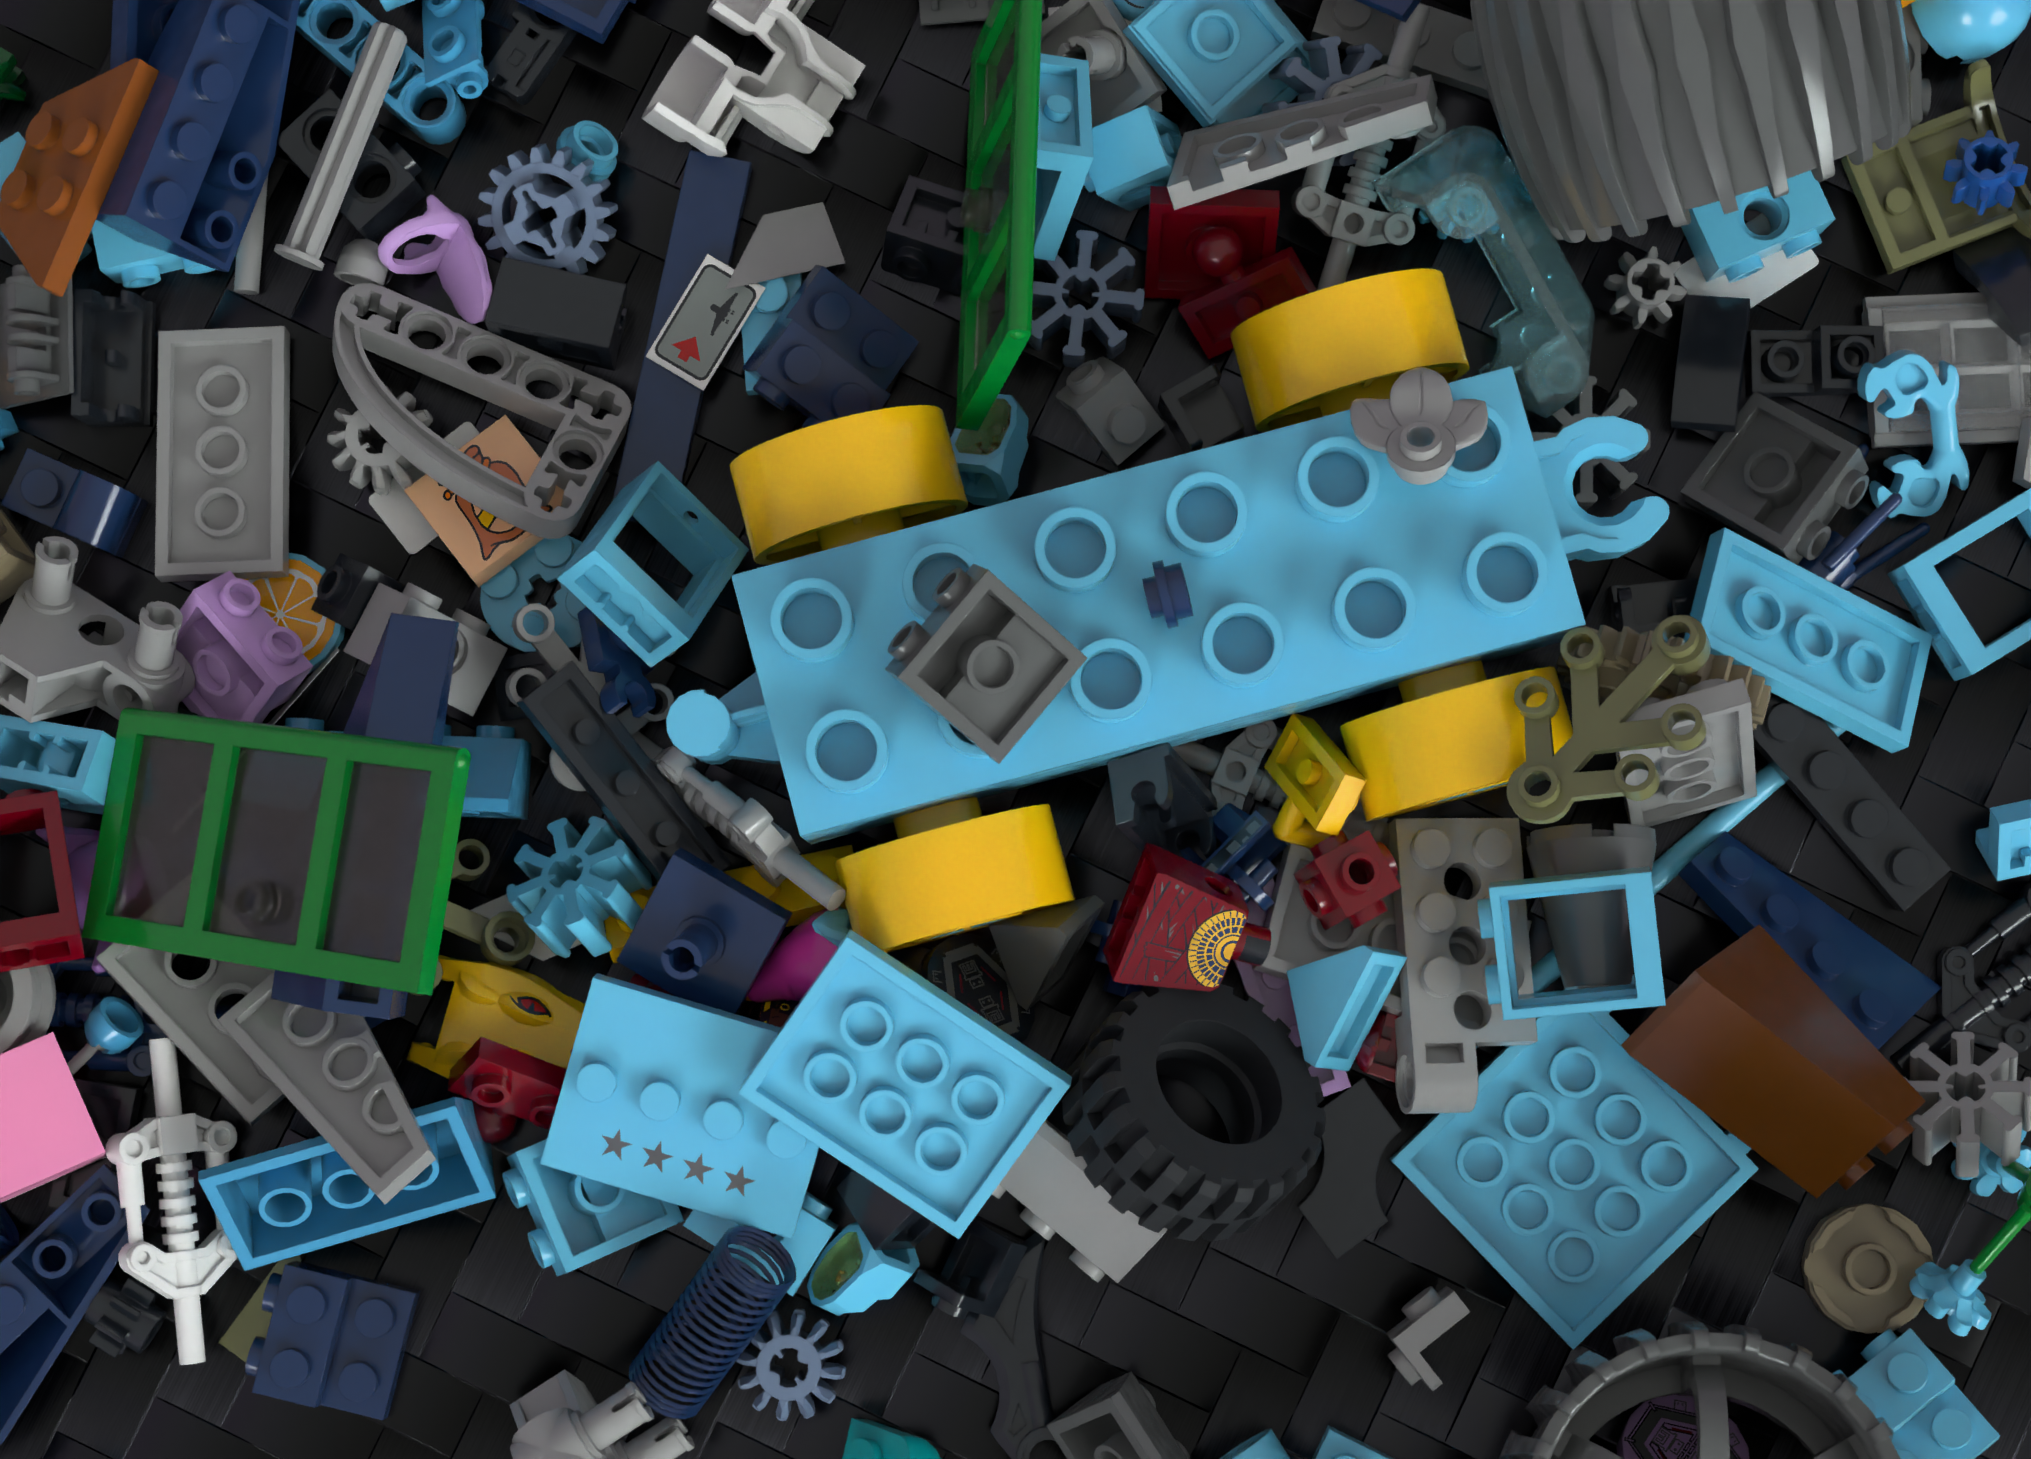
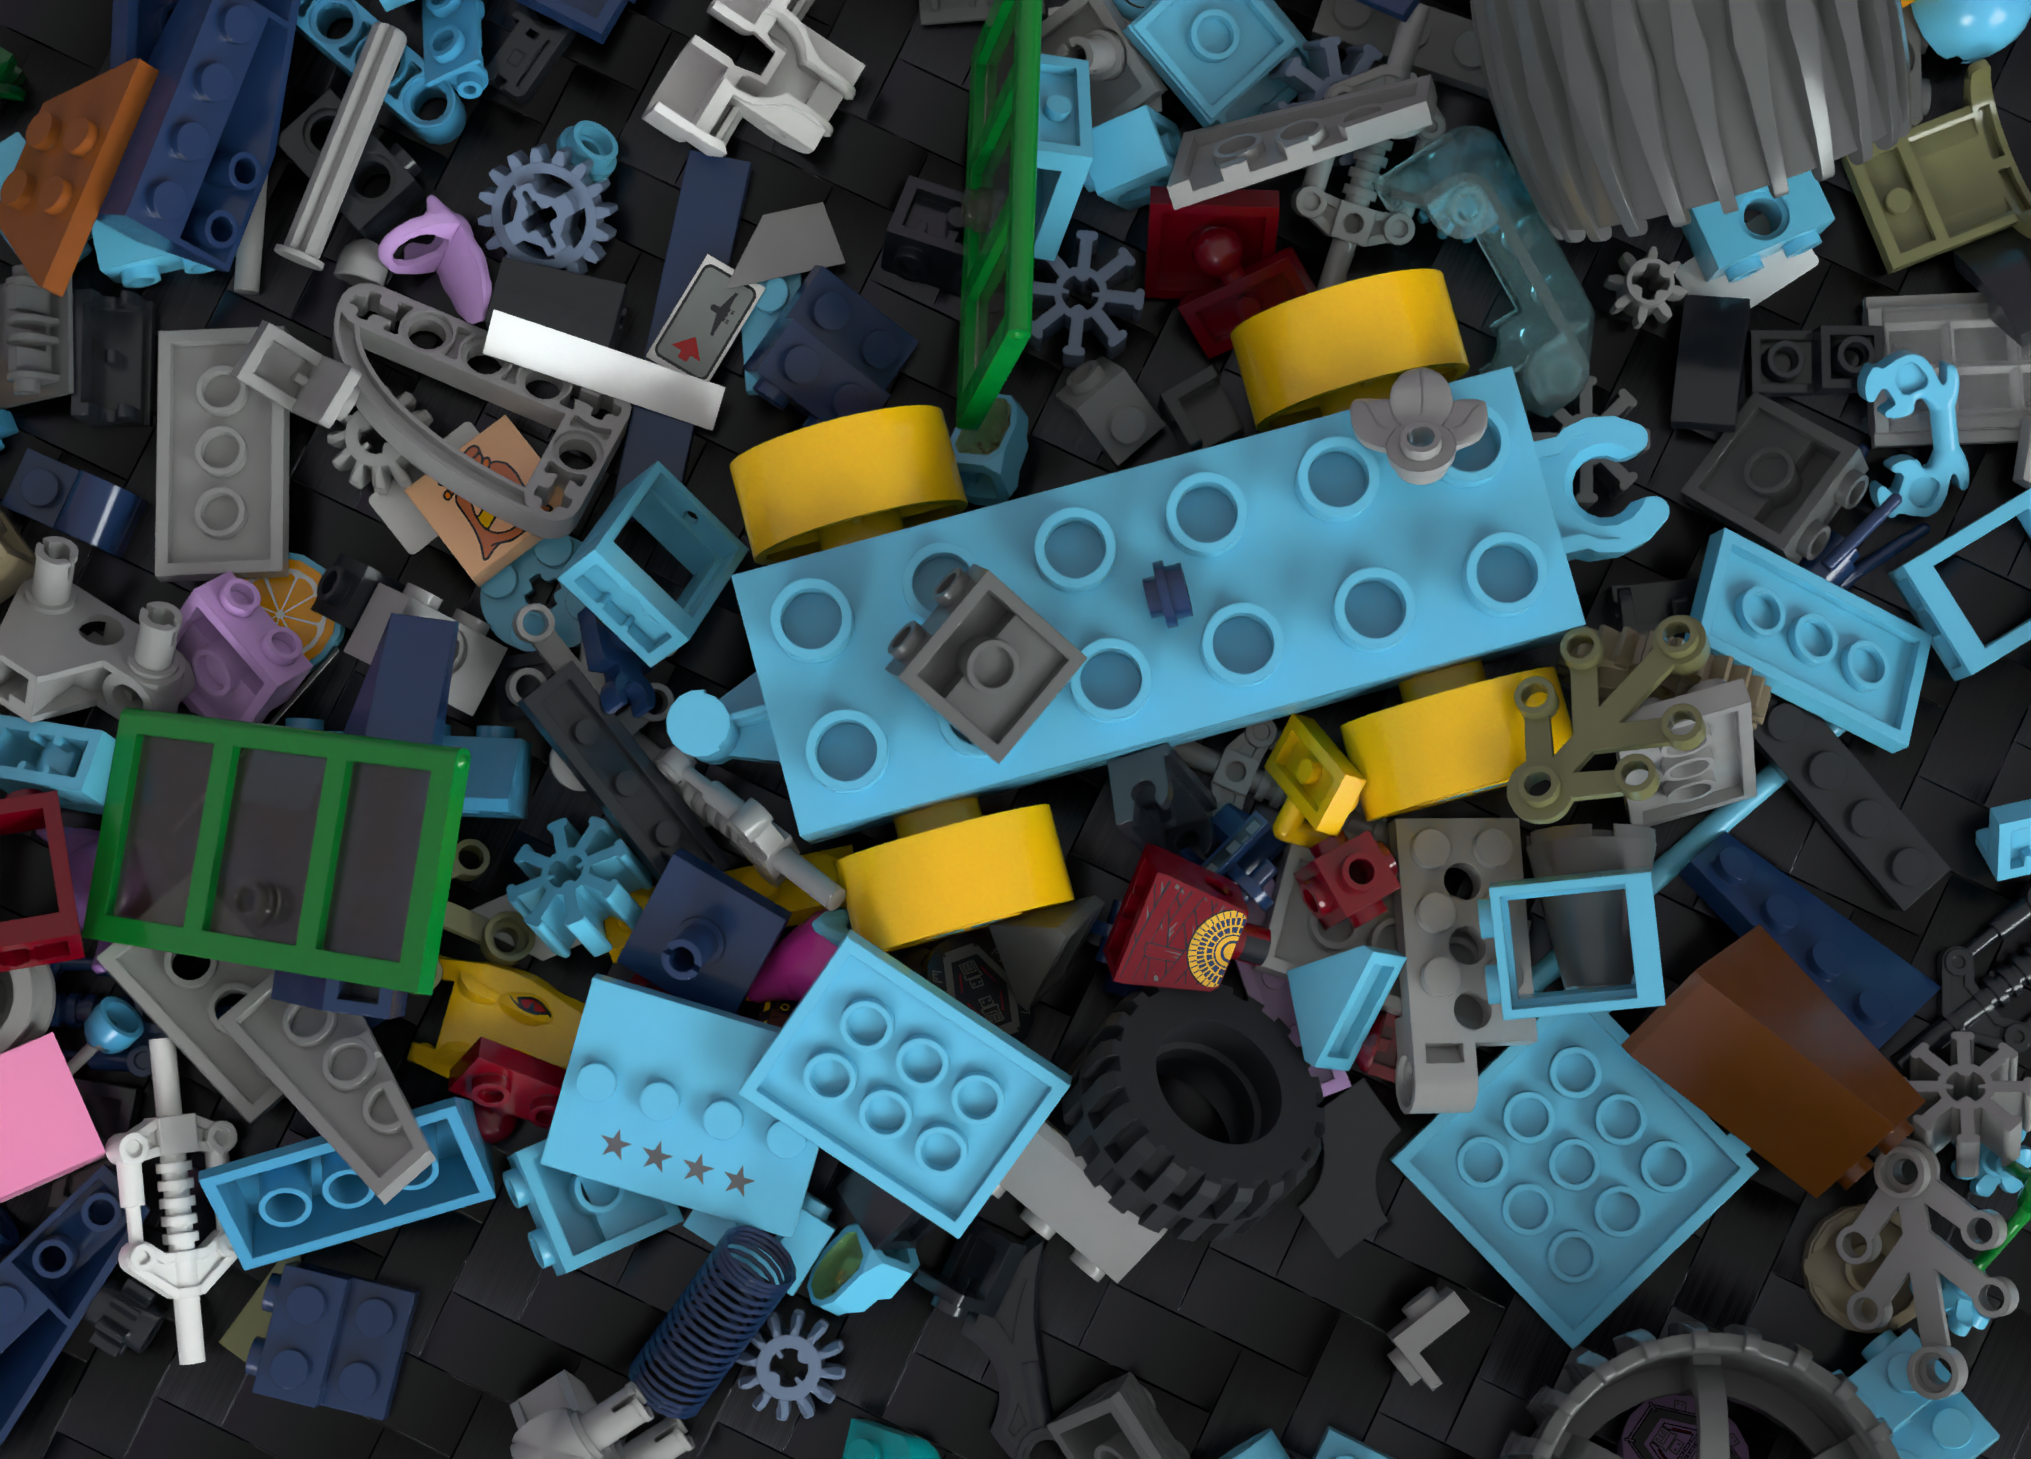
(297, 376): none -> light grey bracket
(603, 370): none -> white sticker
(1923, 1257): none -> light grey plant
(1985, 172): blue gear -> none

